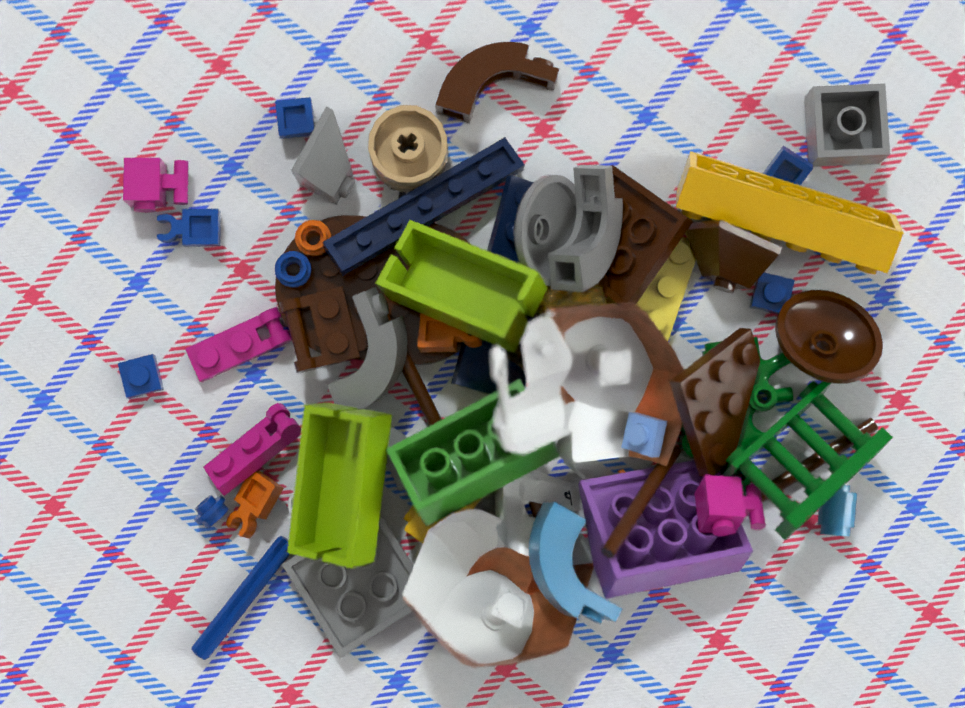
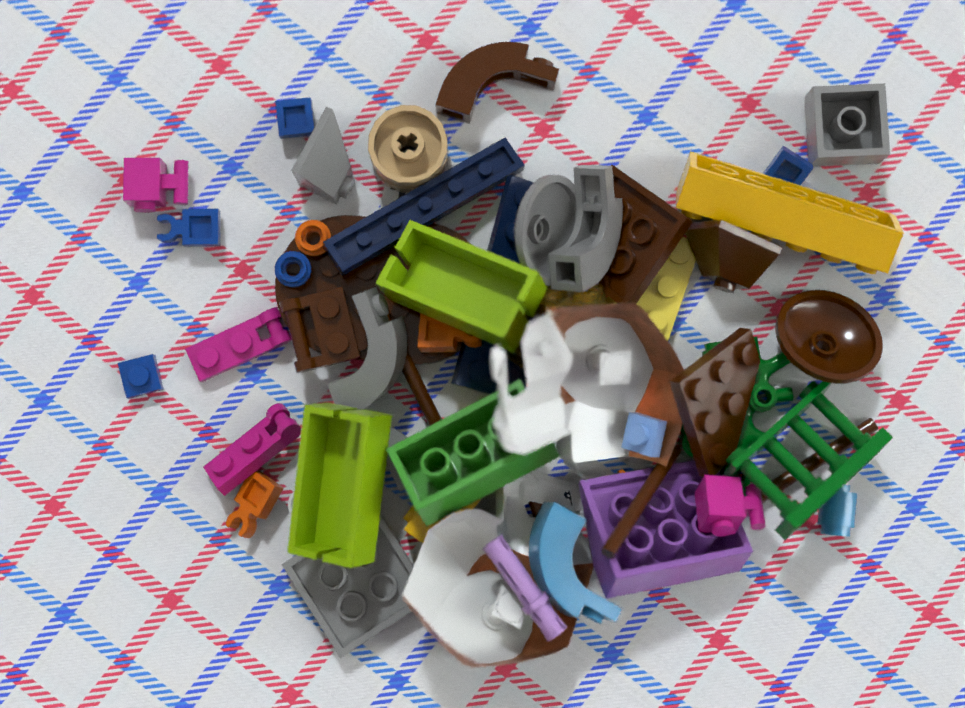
(210, 510): blue plate -> none
(241, 599): blue axle -> none
(519, 580): none -> lavender pin
(771, 293): blue plate -> none

